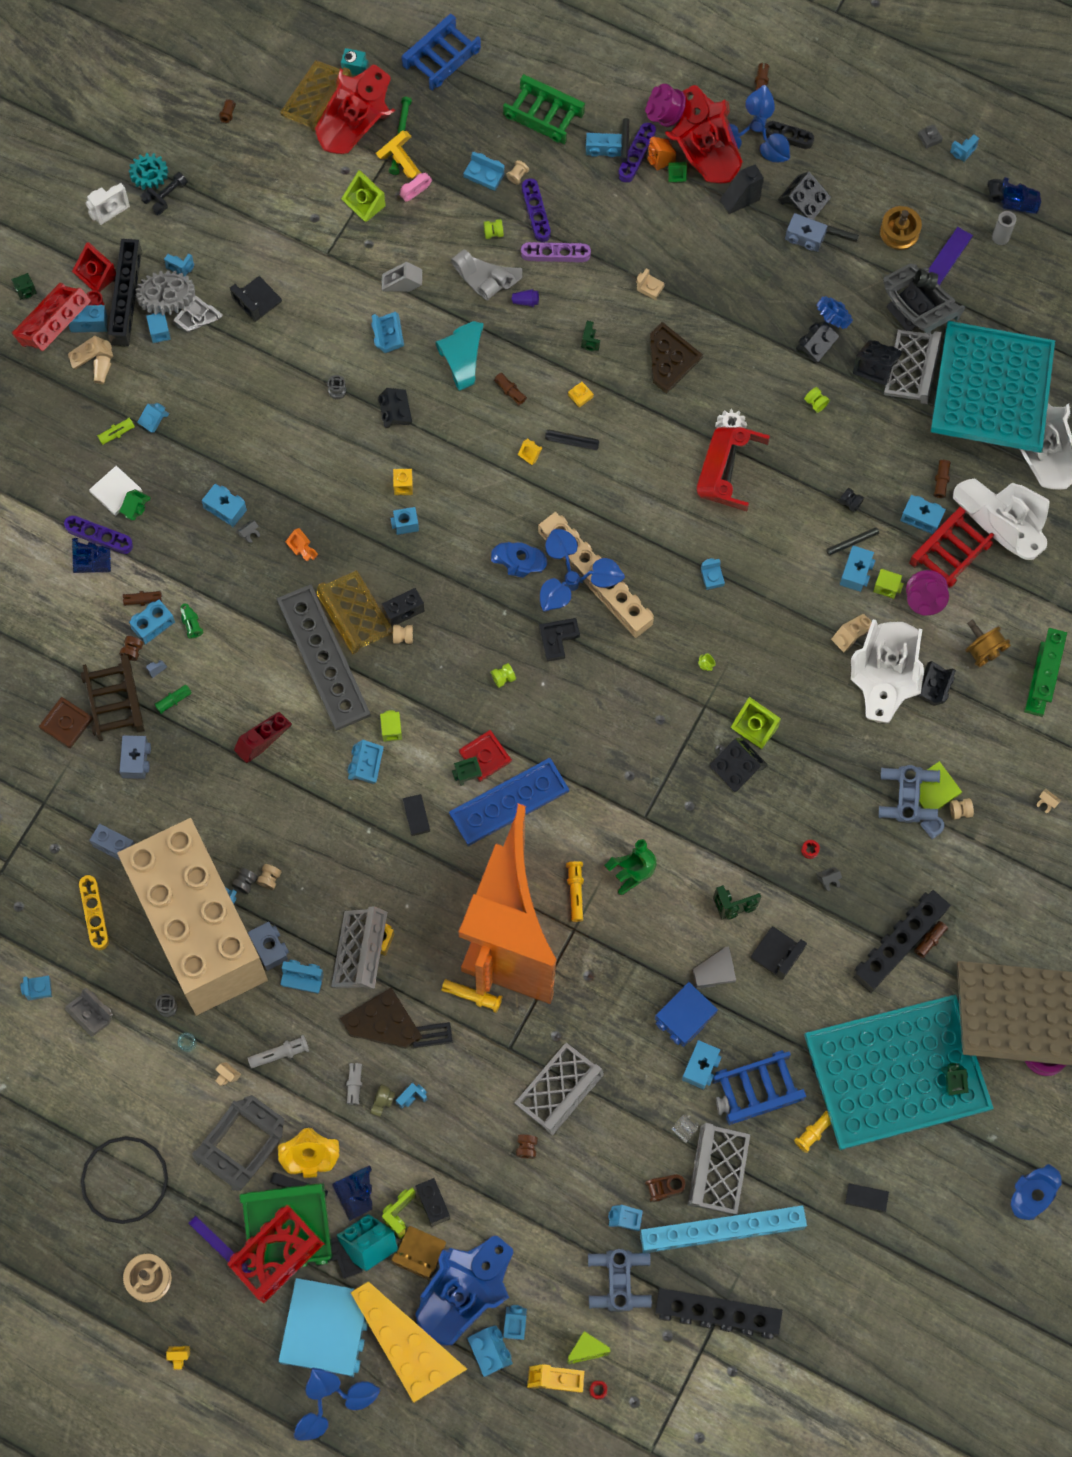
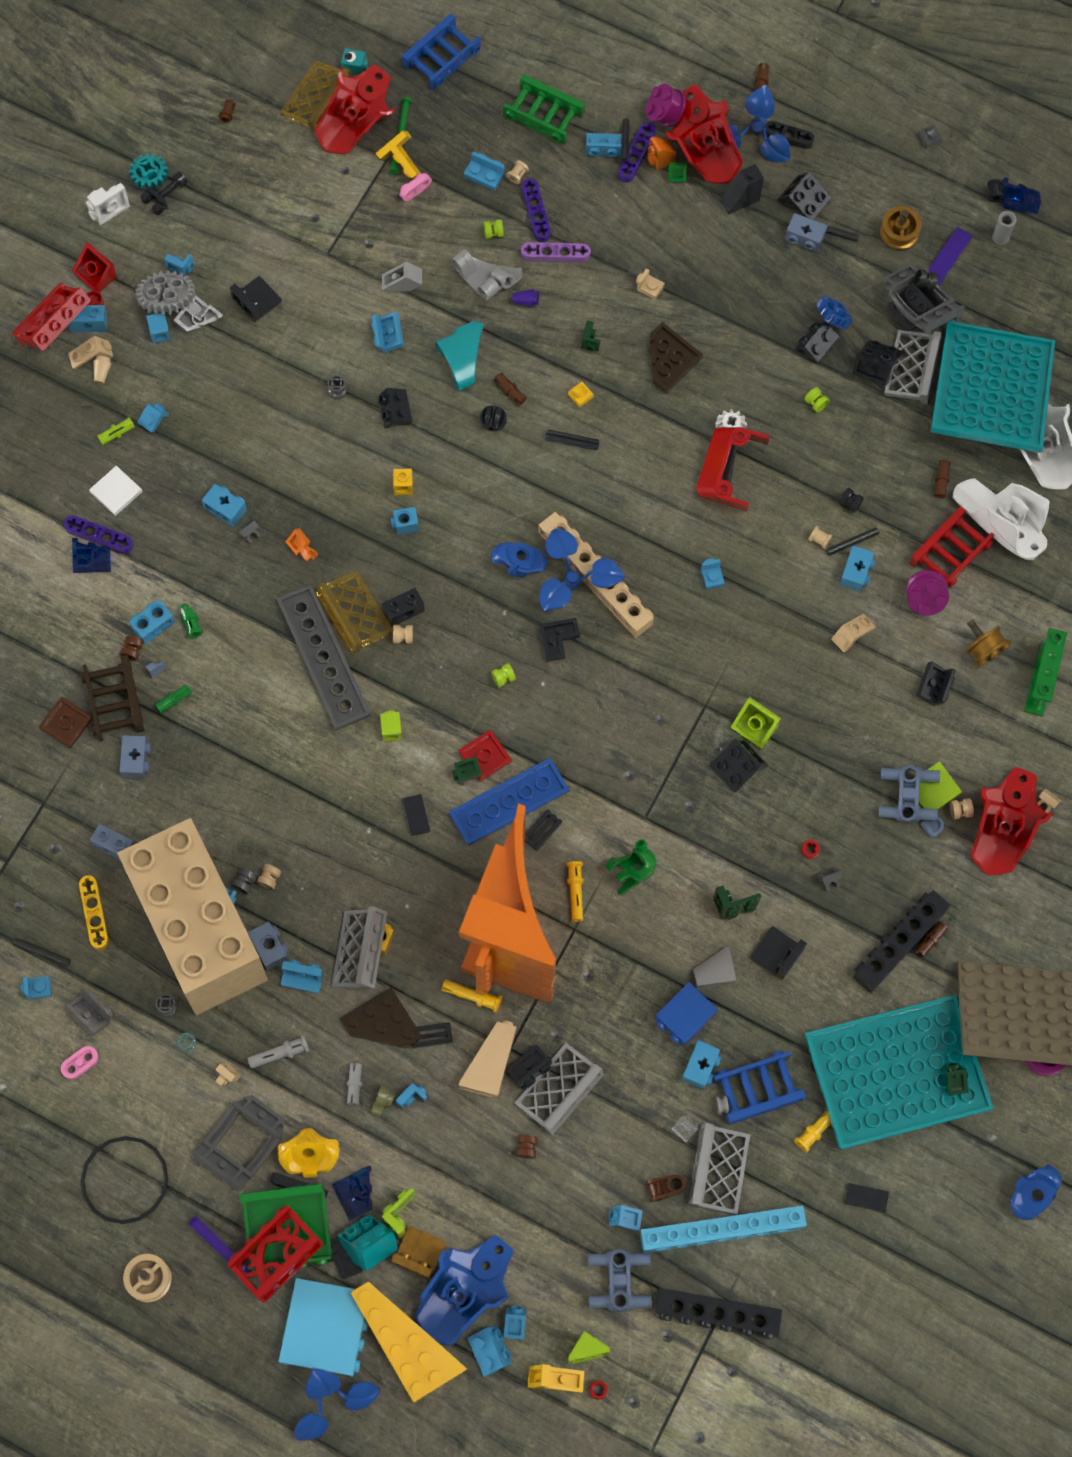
(24, 286): dark green bracket -> none
(42, 952): none -> pearl dark grey bar
(78, 1061): none -> bright pink plate
(124, 292): black brick -> none
(134, 504): green brick -> none
(142, 598): reddish brown pin -> none
(178, 1355): yellow tile -> none
(261, 737): dark red slope -> none
(364, 197): lime slope -> none
(365, 761): dark azure bracket -> none
(432, 1202): black brick -> none
(489, 1065): none -> tan slope
(493, 418): none -> black piece
(529, 451): yellow tile -> none
(529, 1067): none -> black bracket
(553, 817): none -> black tile
(706, 662): lime plate -> none
(820, 537): none -> tan bush
(888, 584): lime brick -> none
(888, 667): white piece -> none
(913, 514): dark azure brick -> none
(966, 149): dark azure bracket -> none
(1007, 823): none -> red piece

